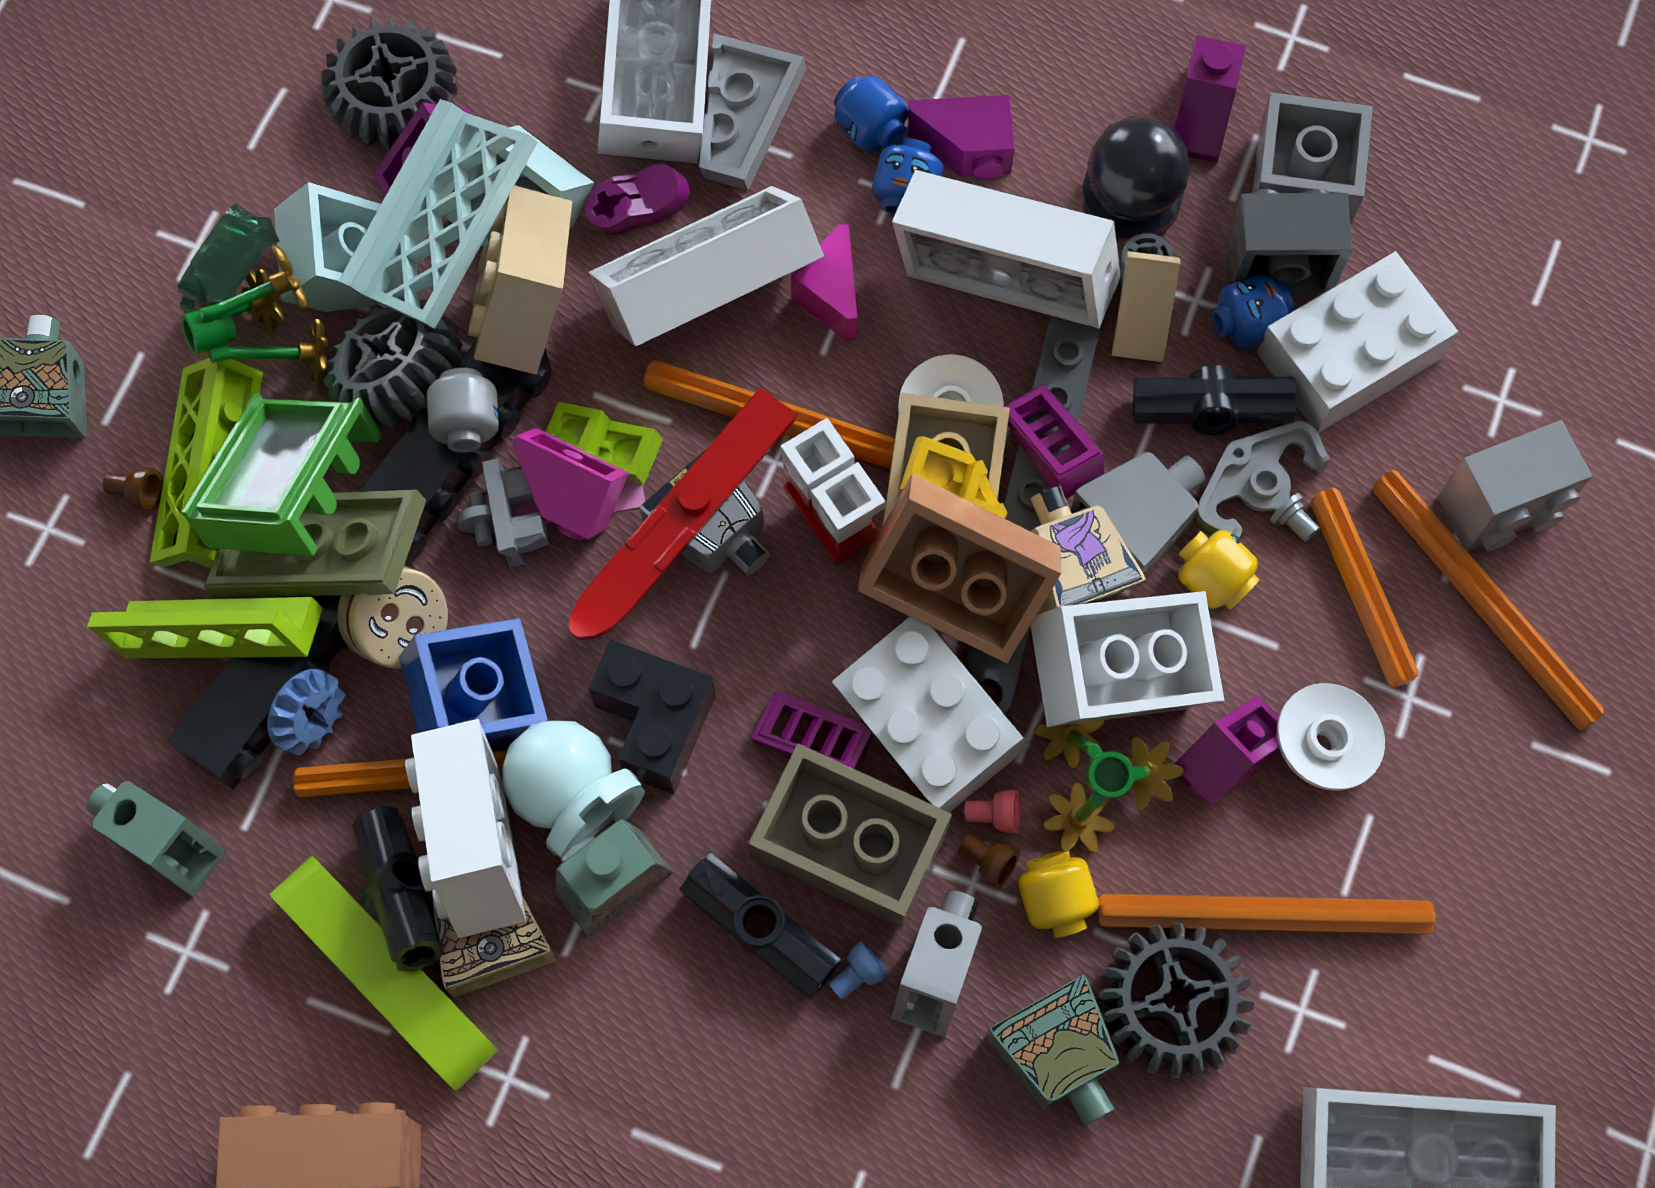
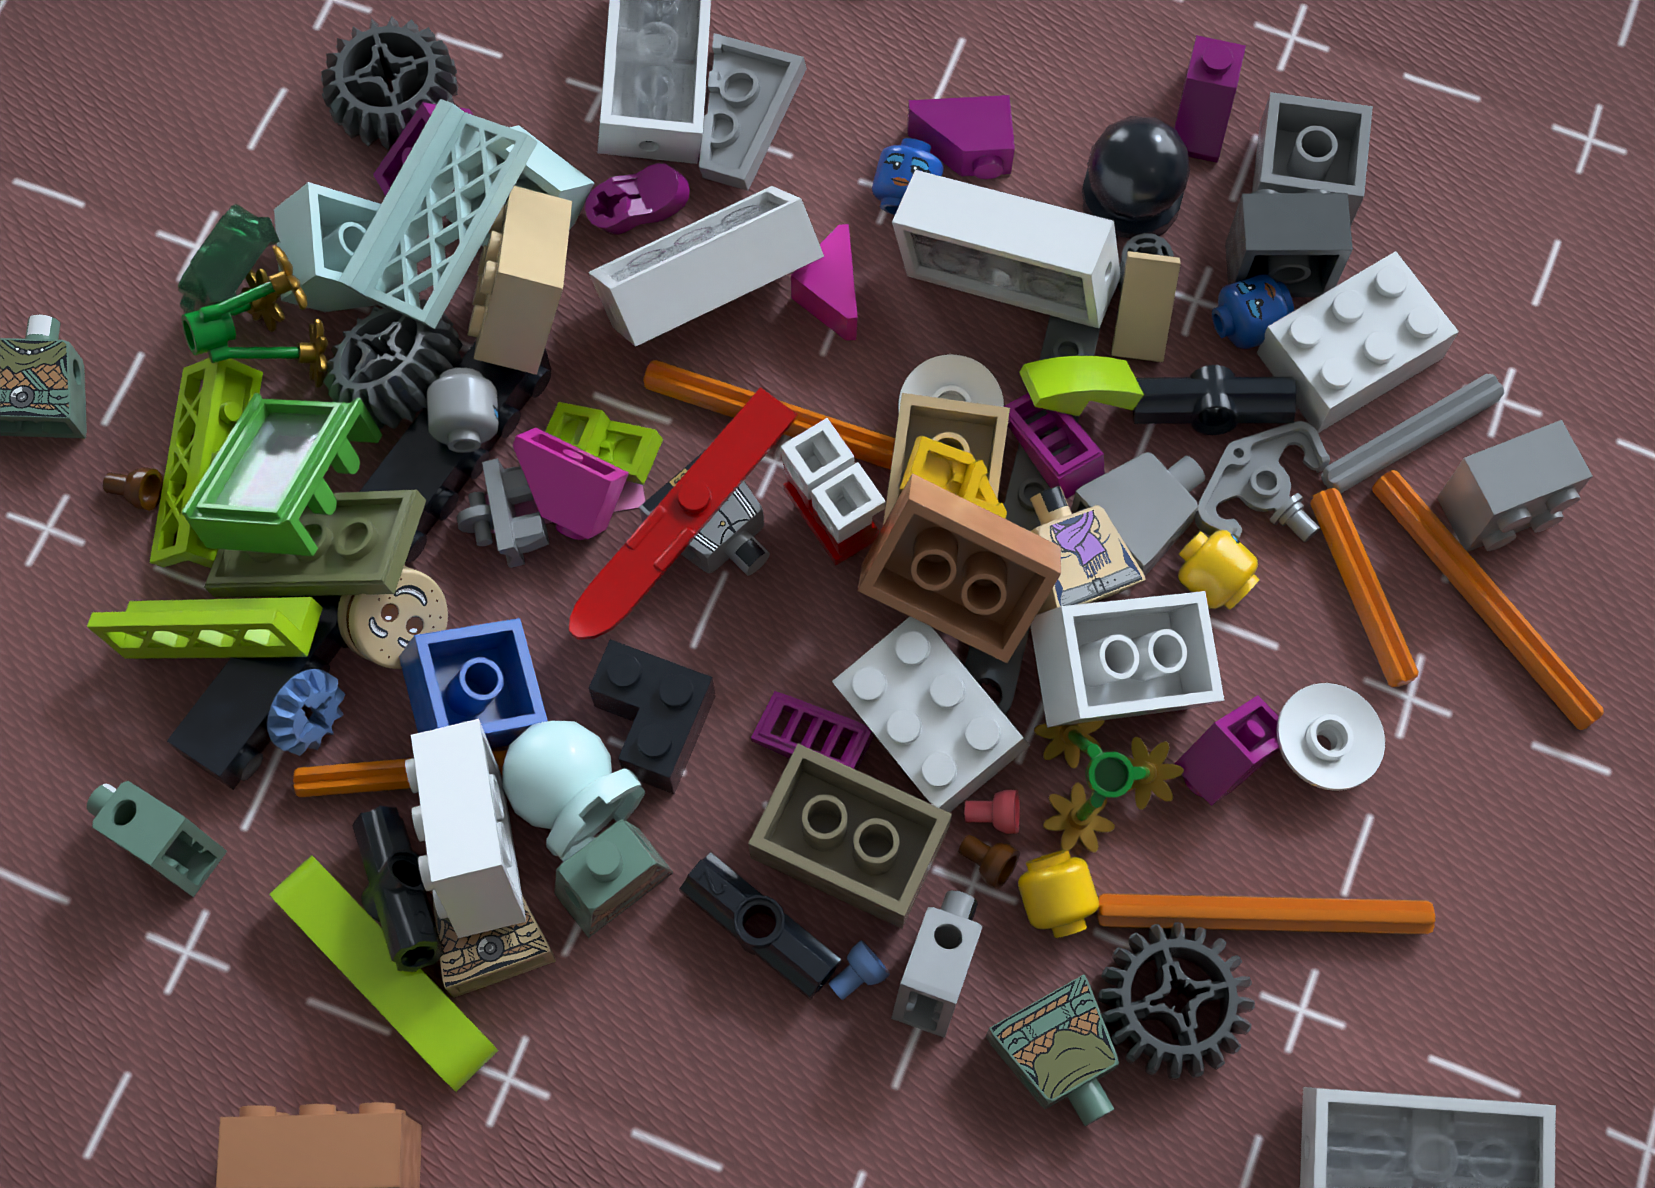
(870, 113): blue head -> none
(1073, 381): none -> lime slope
(1413, 433): none -> light grey axle

